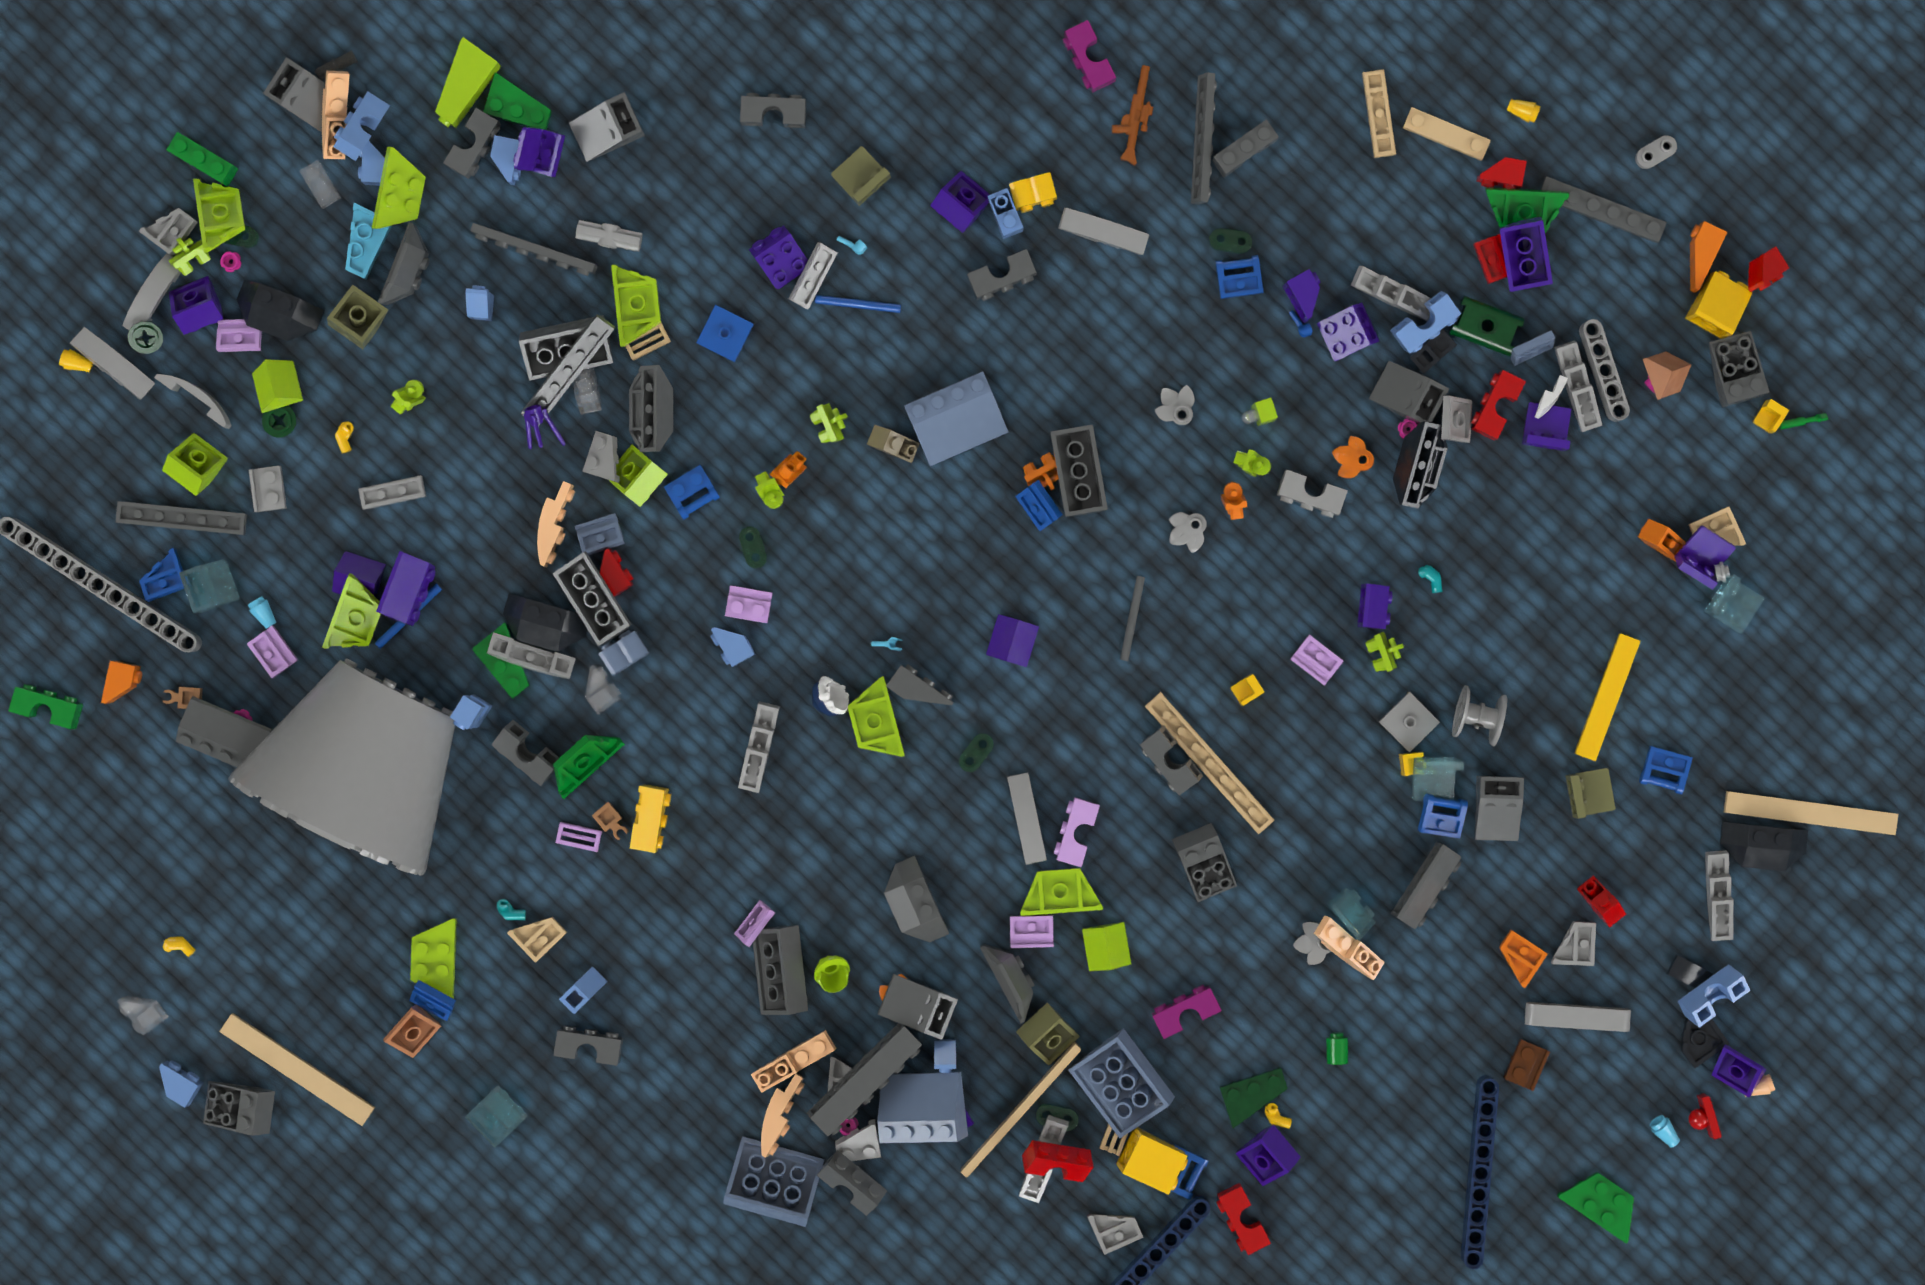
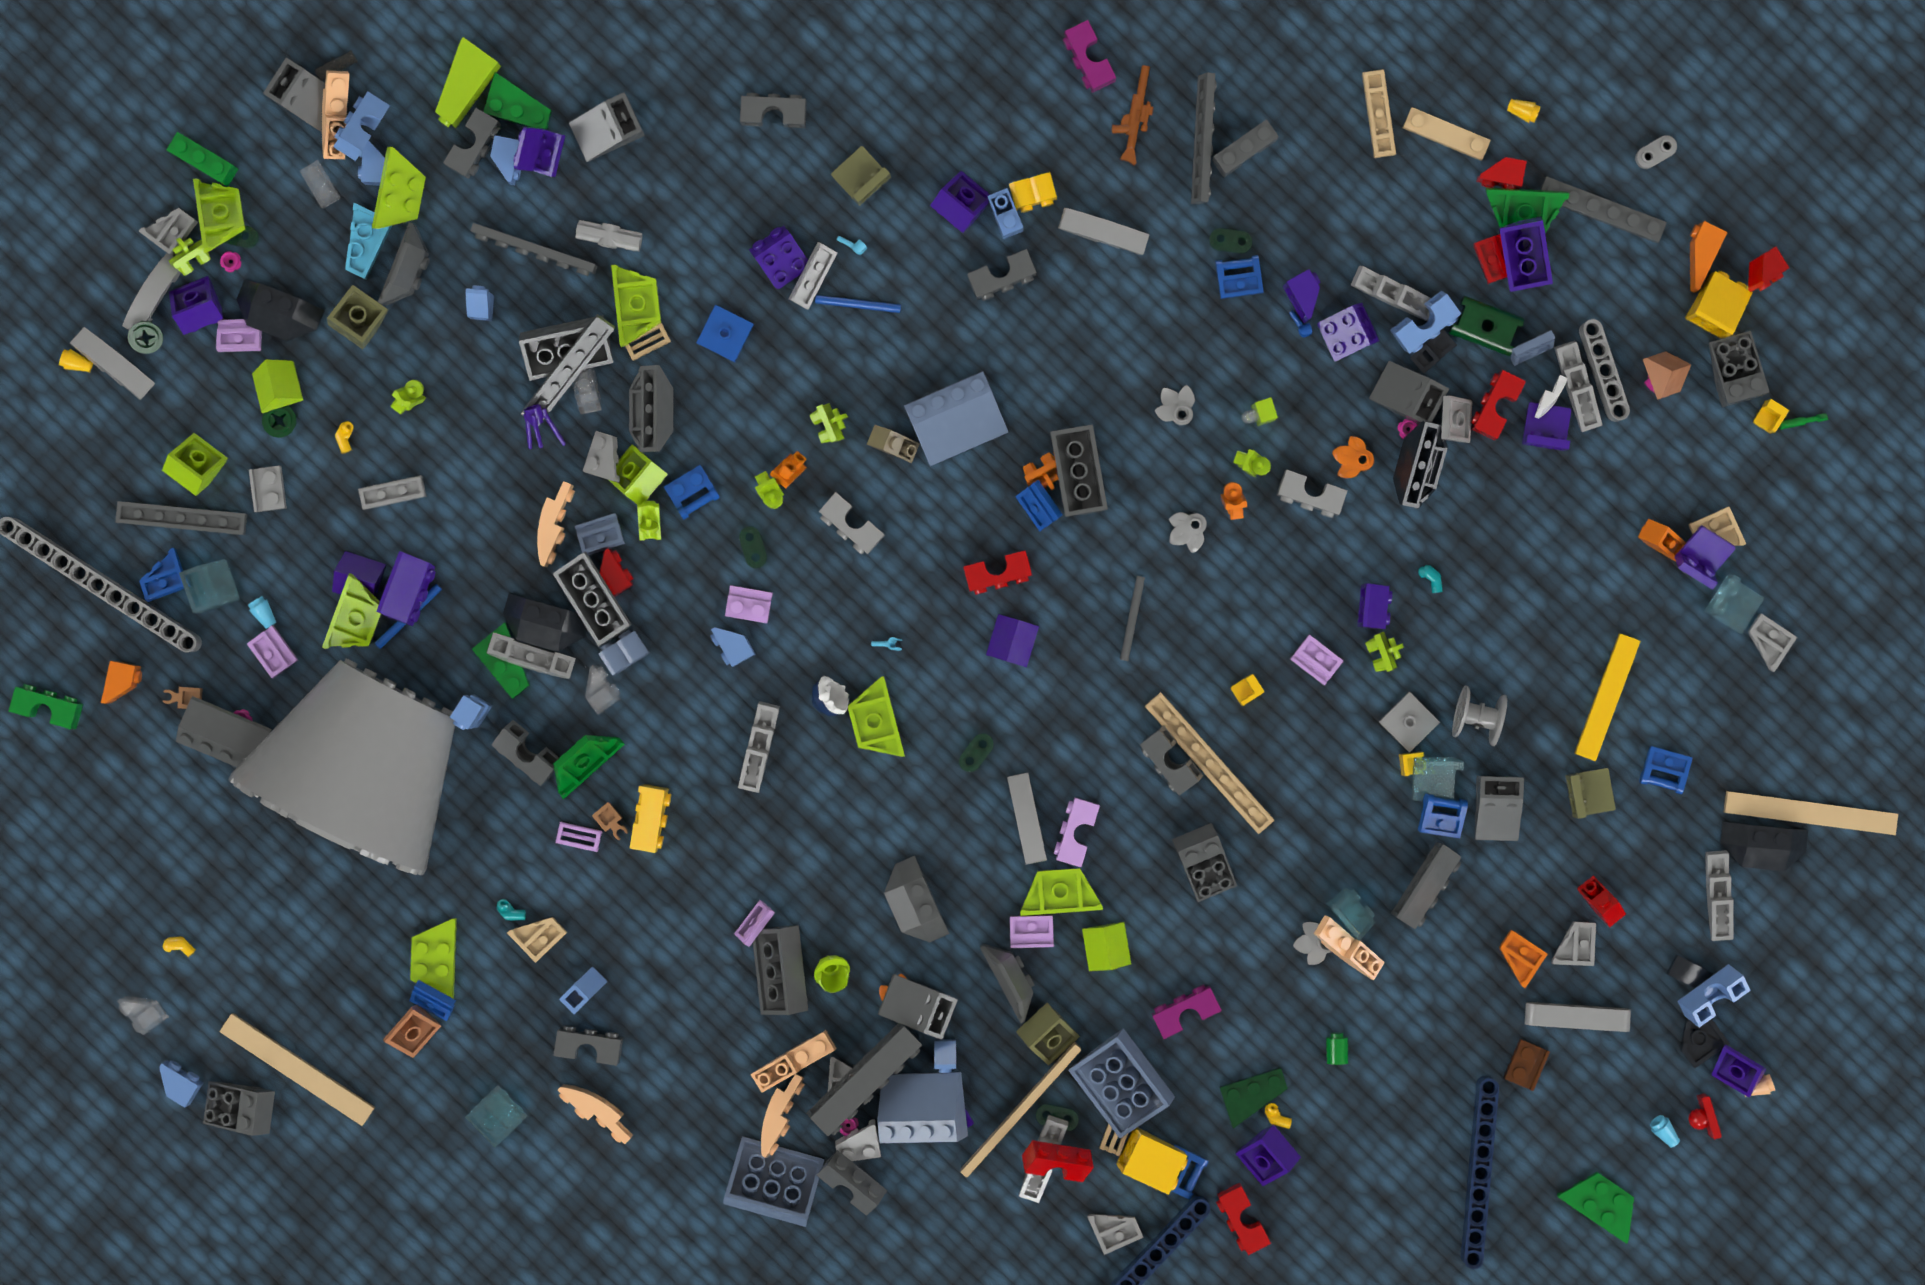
(216, 411): light grey slope -> none
(590, 1104): none -> light nougat slope
(649, 520): none -> lime hips
(835, 513): none -> light grey arch
(911, 687): dark grey slope -> none
(979, 578): none -> red arch
(1722, 572): light grey plate -> none
(1771, 640): none -> light grey wing

